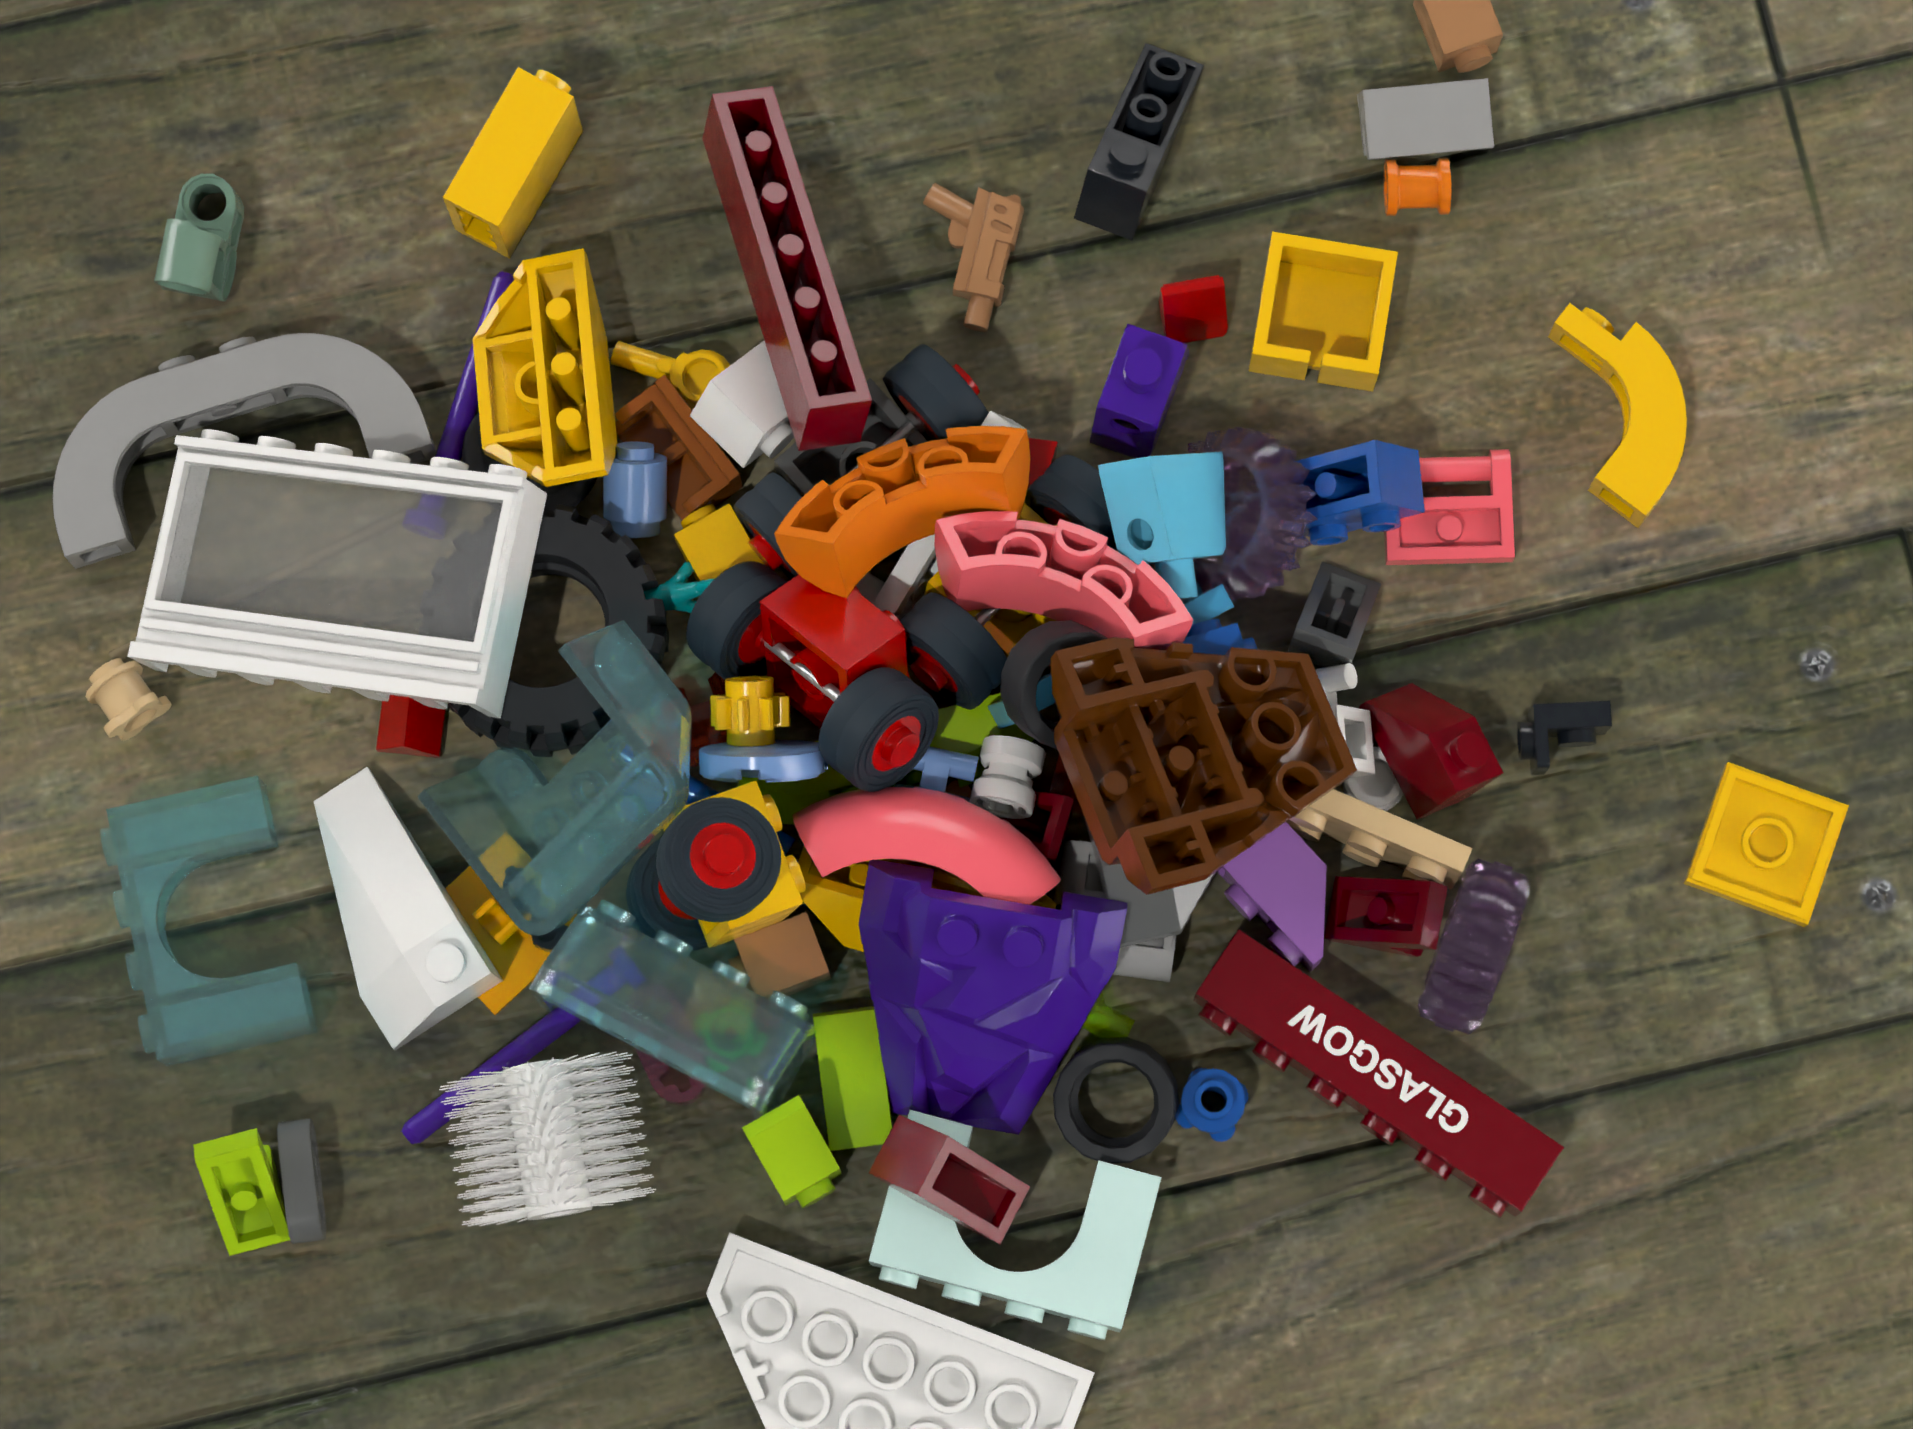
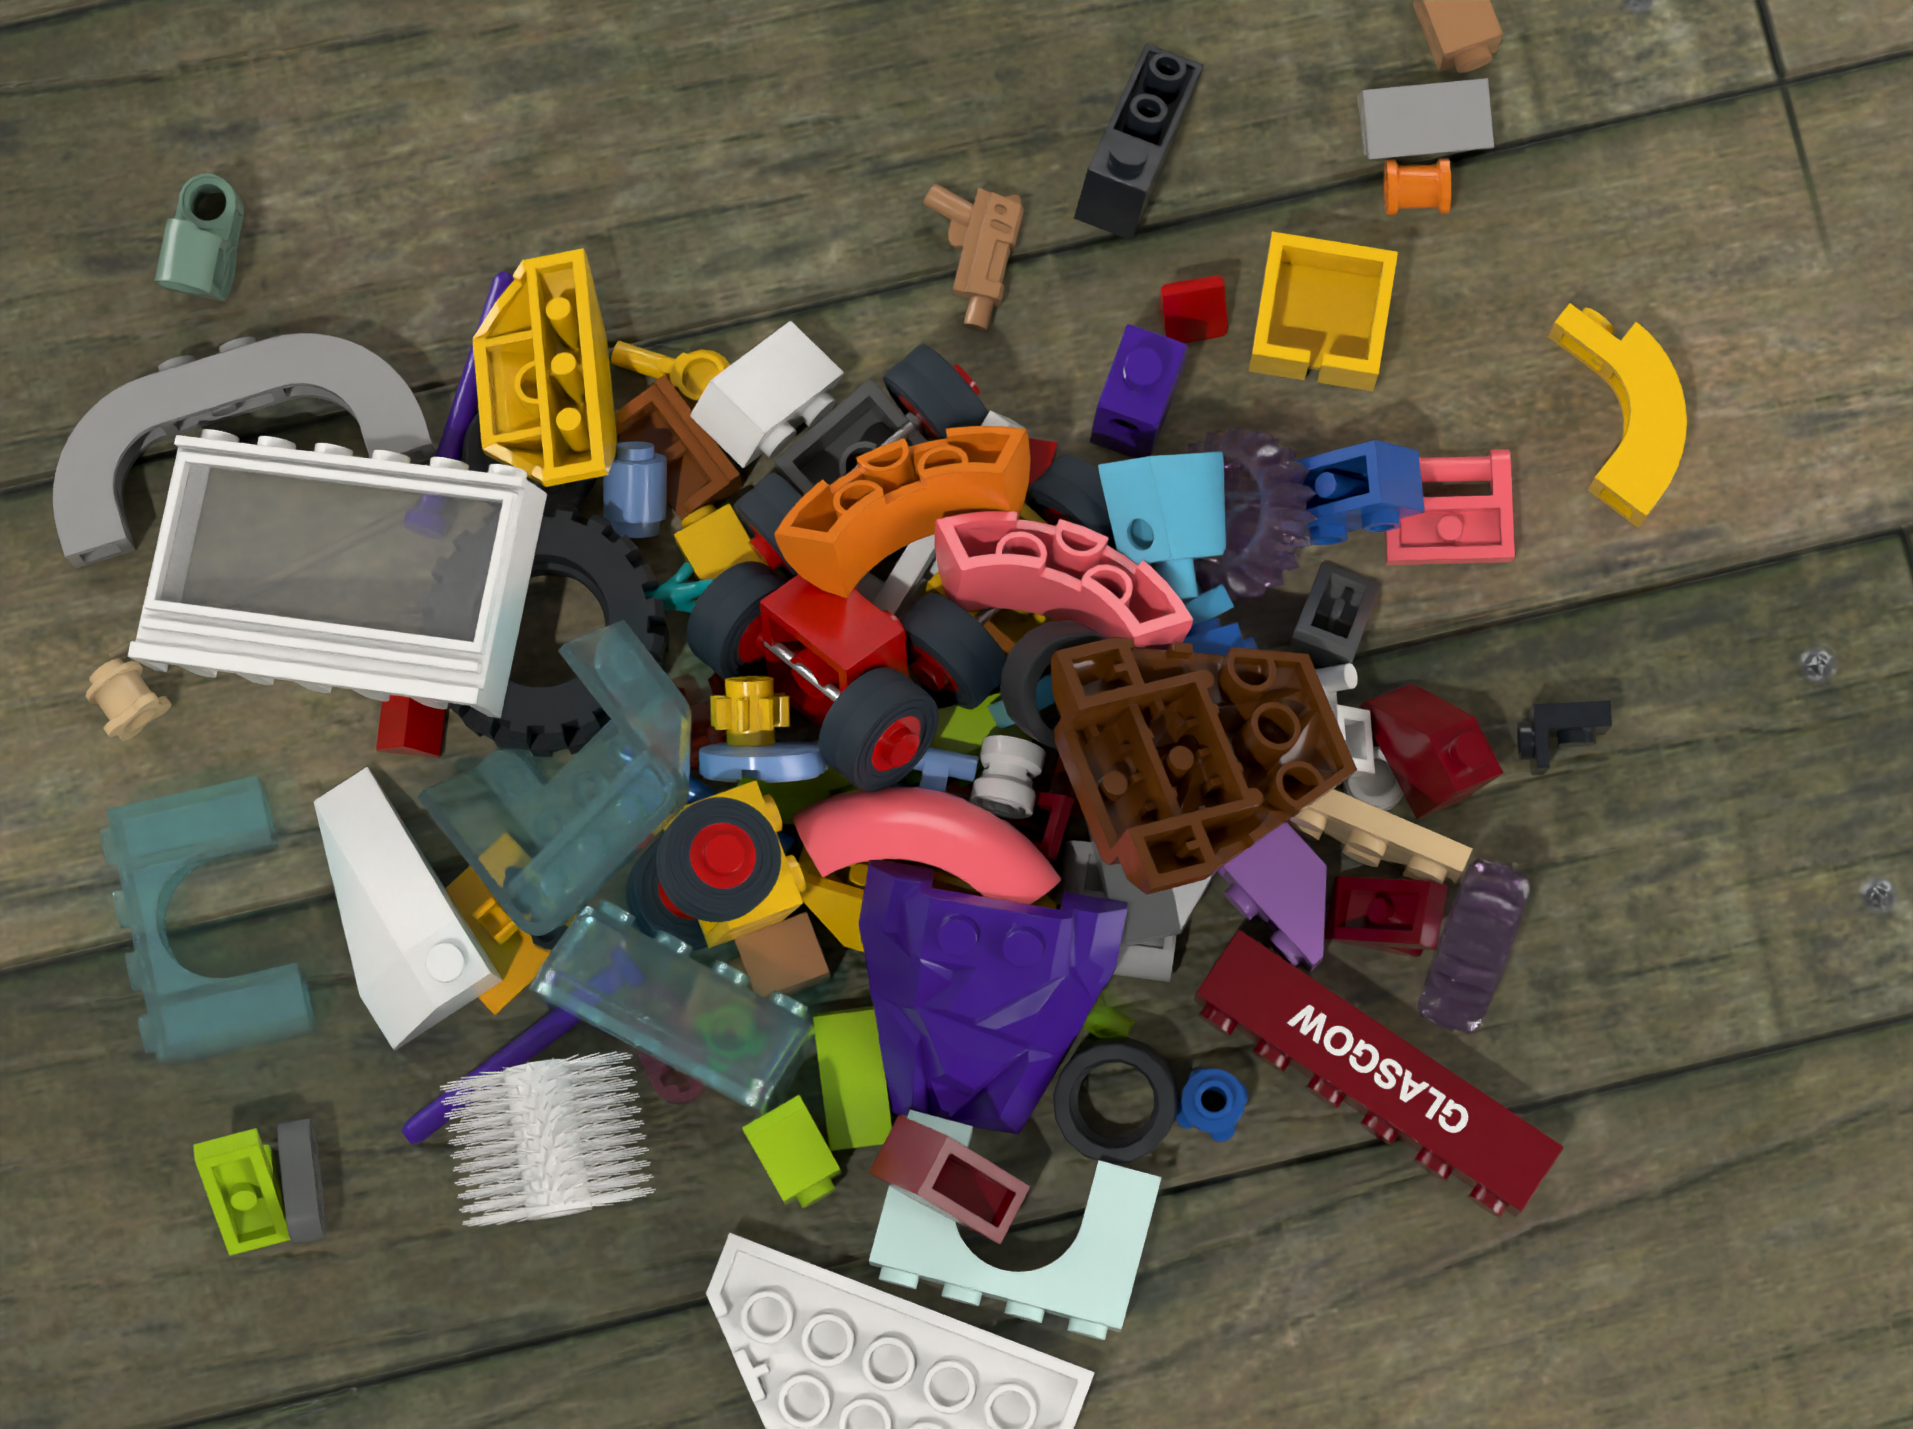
(514, 161): yellow brick -> none
(786, 269): dark red brick -> none
(1766, 844): yellow tile -> none

